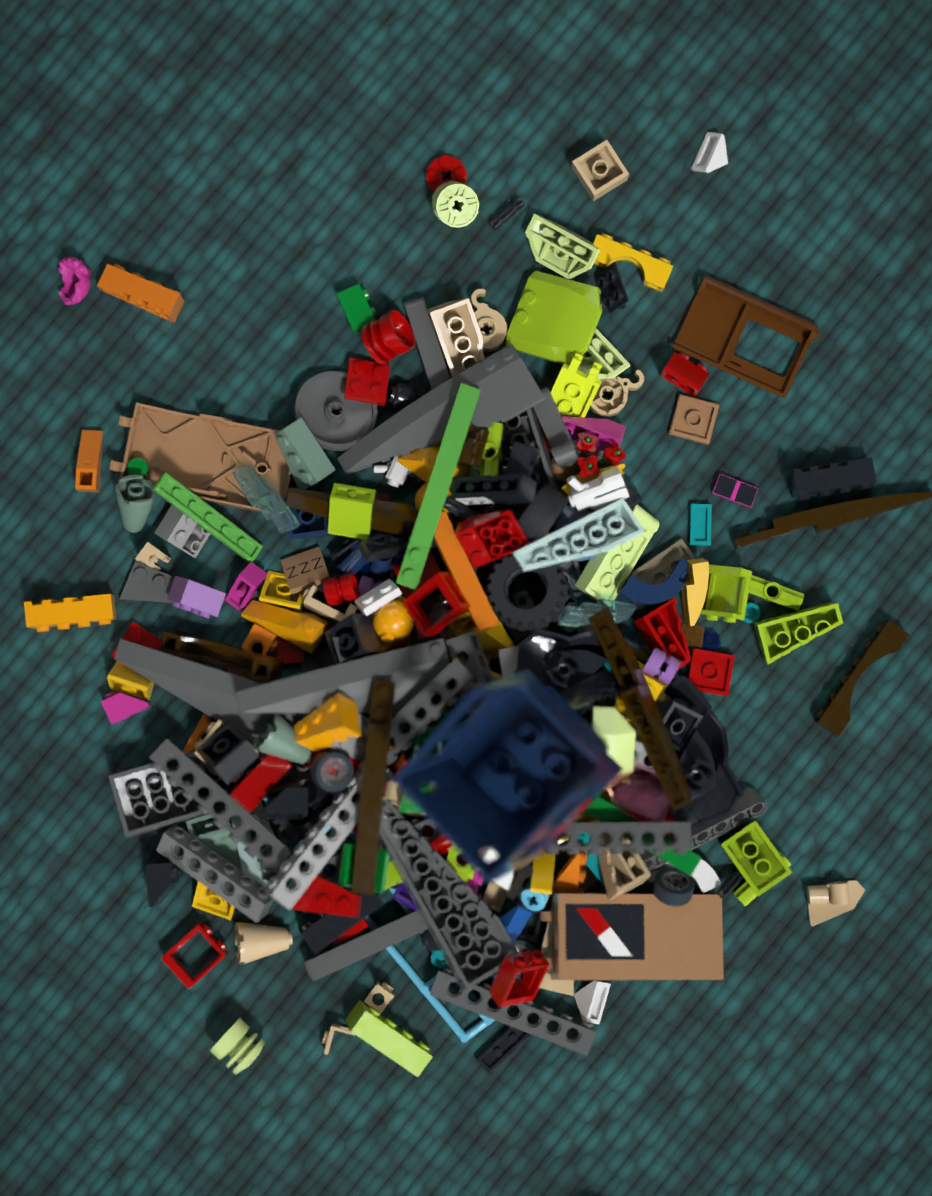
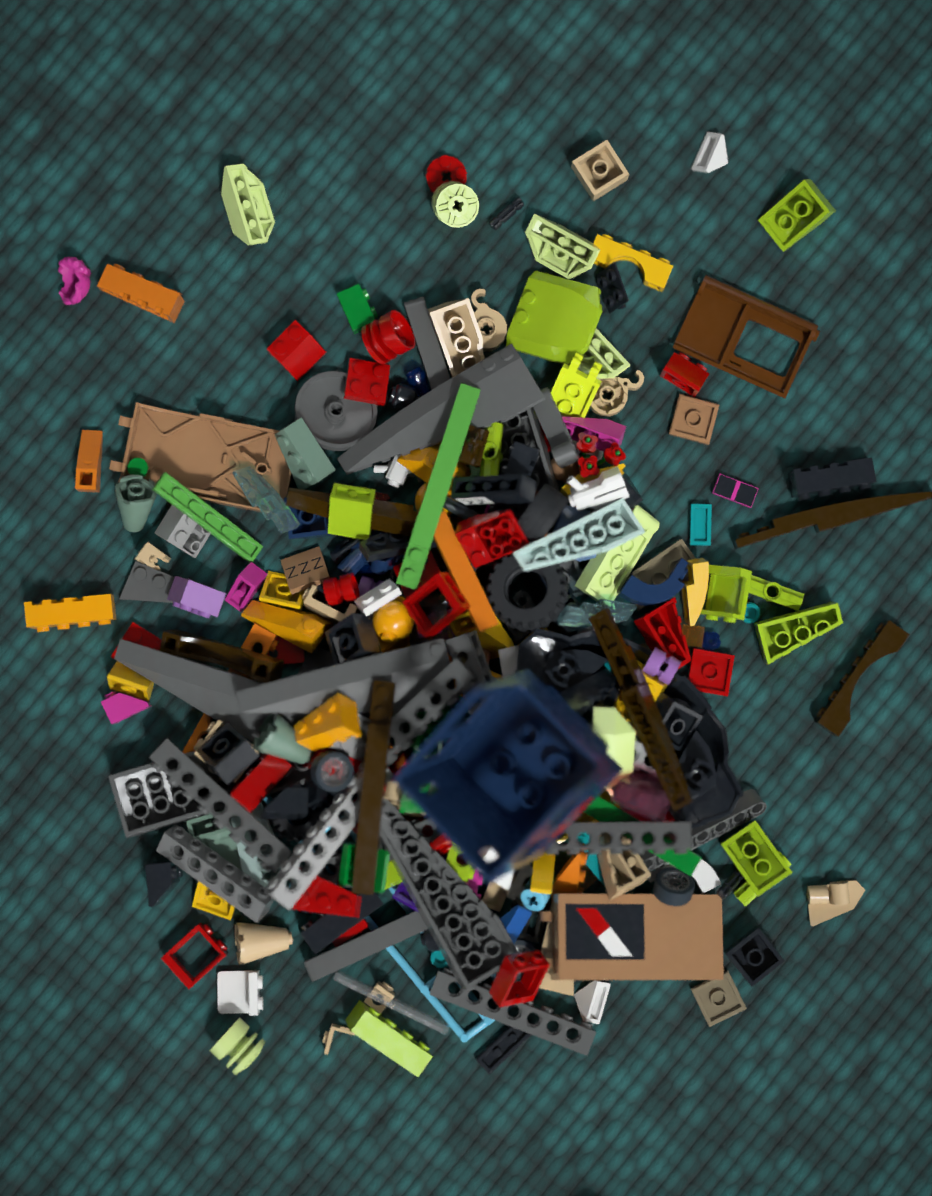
(239, 992): none -> white bracket
(246, 205): none -> yellowish green wedge
(296, 350): none -> red slope
(395, 1004): none -> clear tile
(418, 380): none -> clear blue cone
(718, 999): none -> dark tan tile
(754, 956): none -> black brick
(796, 214): none -> lime slope

